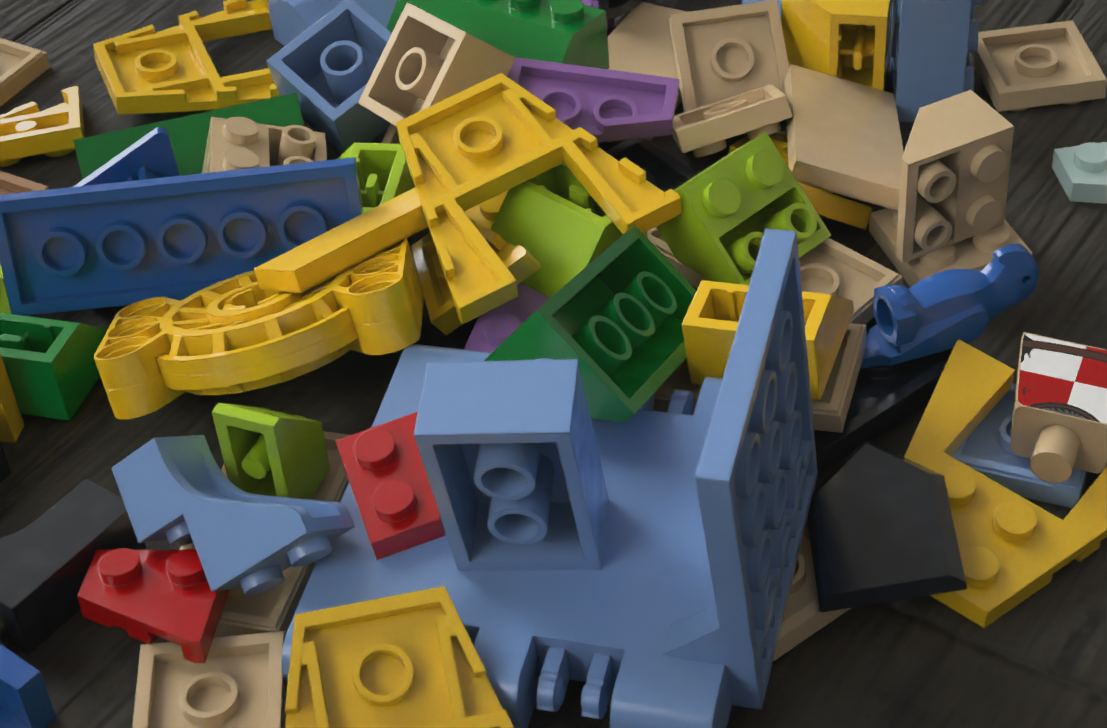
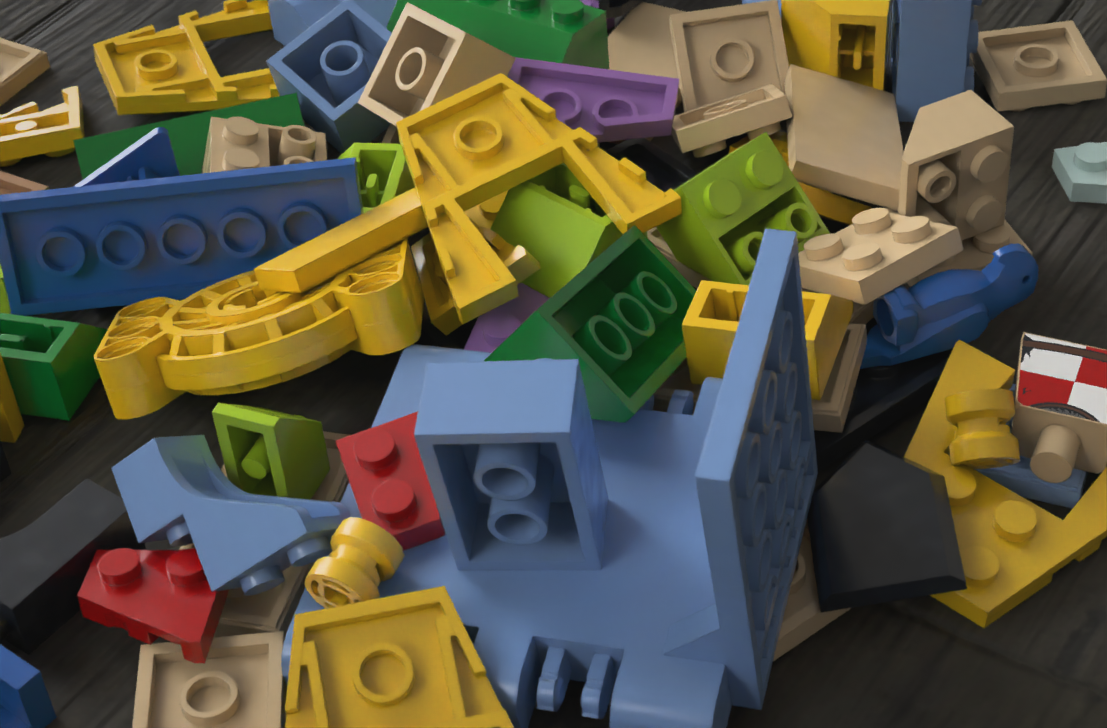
(358, 563): none -> yellow wheel
(875, 254): none -> tan plate
(982, 431): none -> yellow wheel

